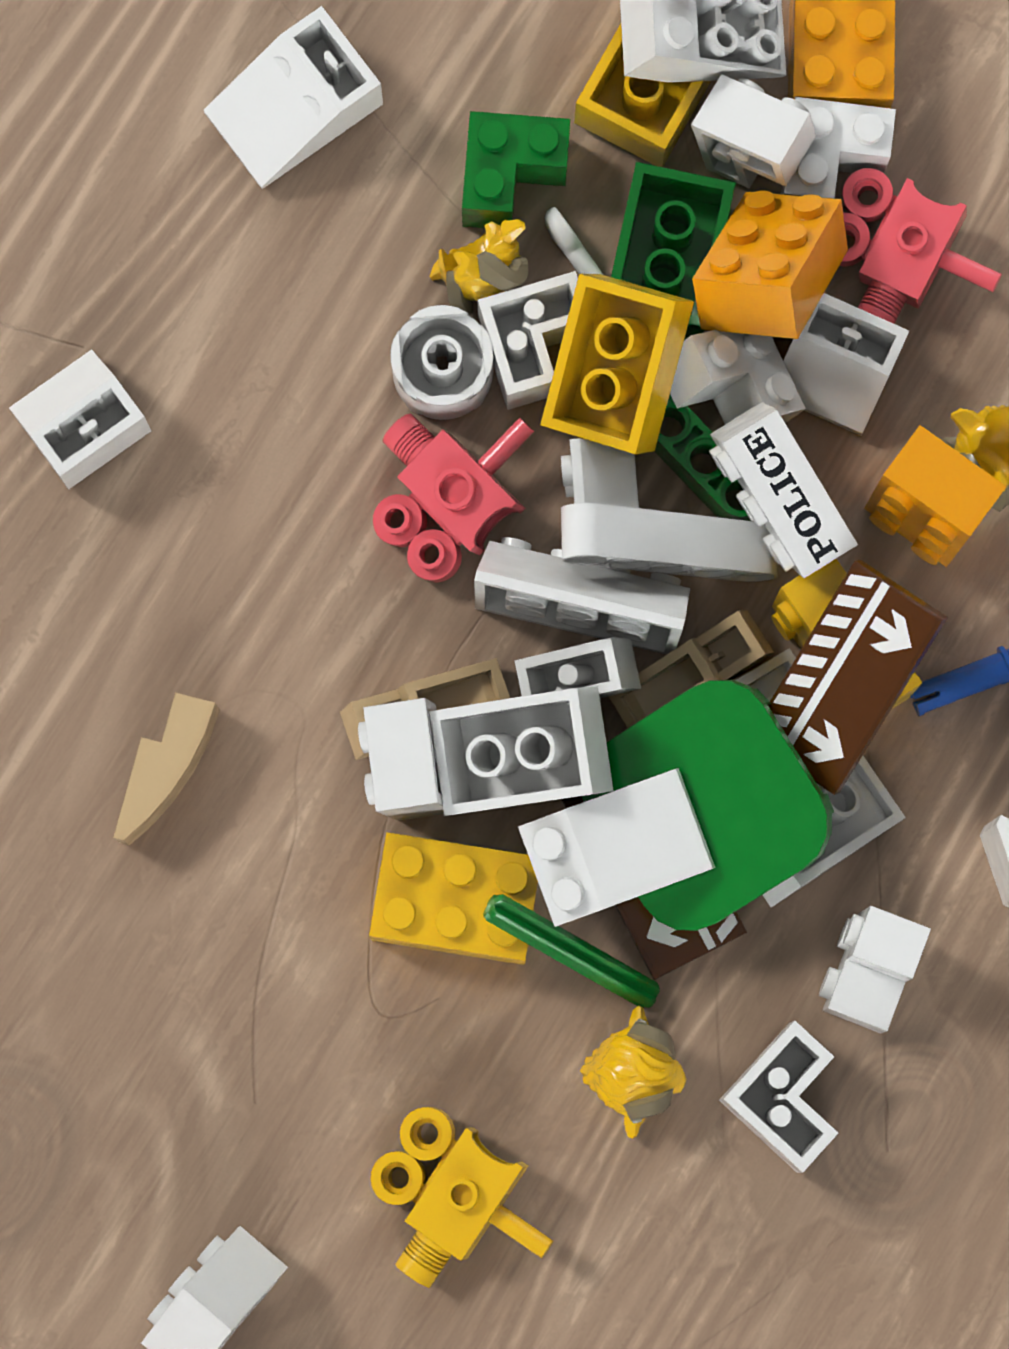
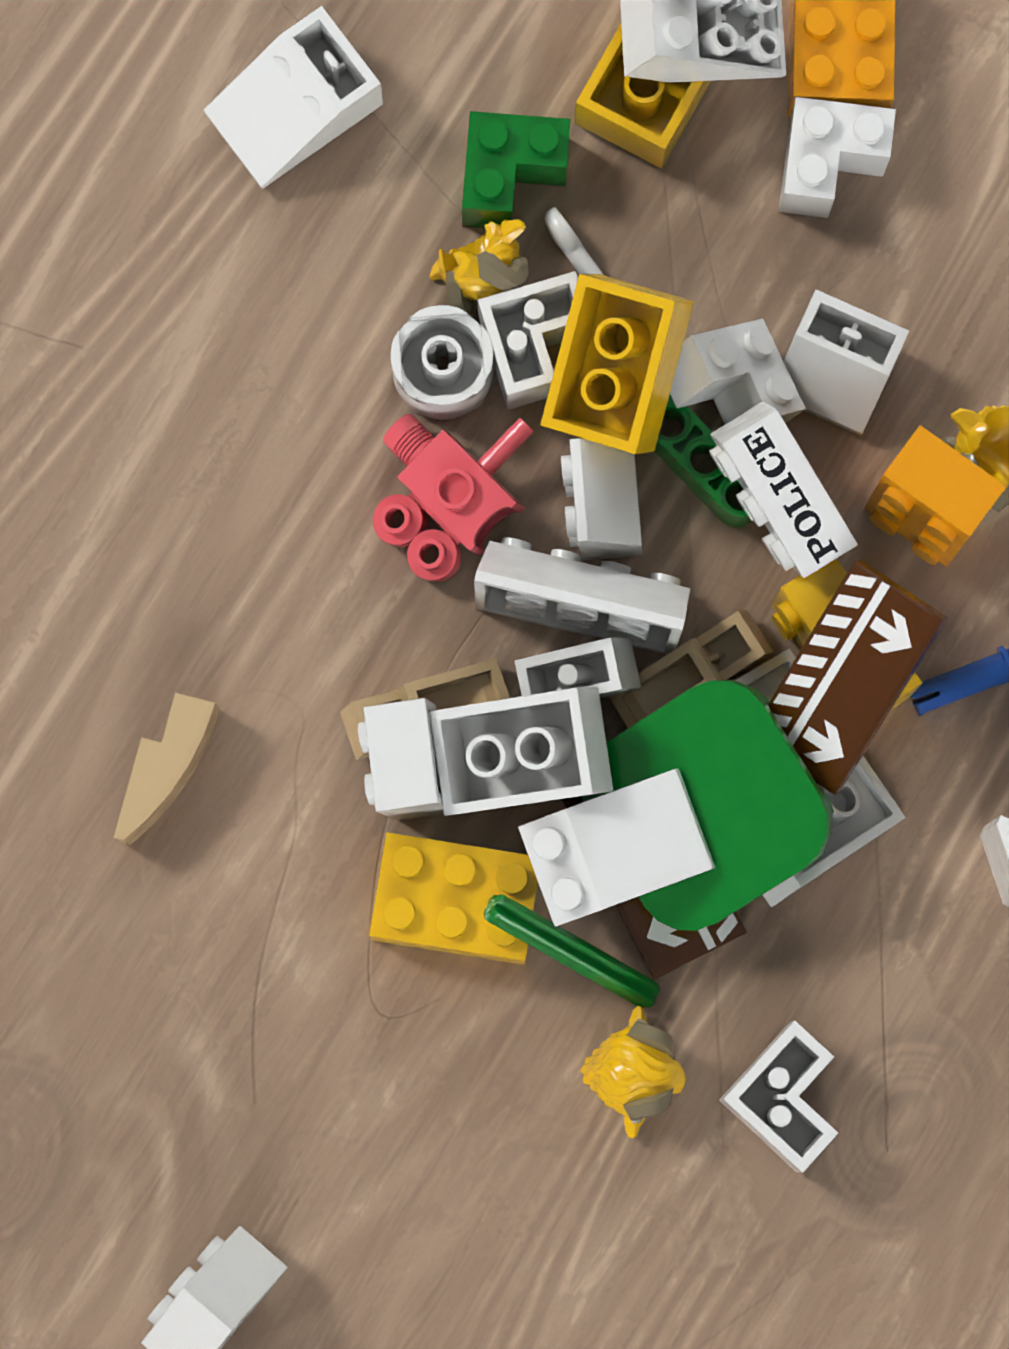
(81, 418): white slope -> none
(456, 1200): yellow piece -> none
(665, 542): white beam -> none
(670, 229): green brick -> none
(751, 132): white brick -> none
(770, 264): light orange brick -> none
(876, 963): white brick -> none
(907, 245): coral piece -> none

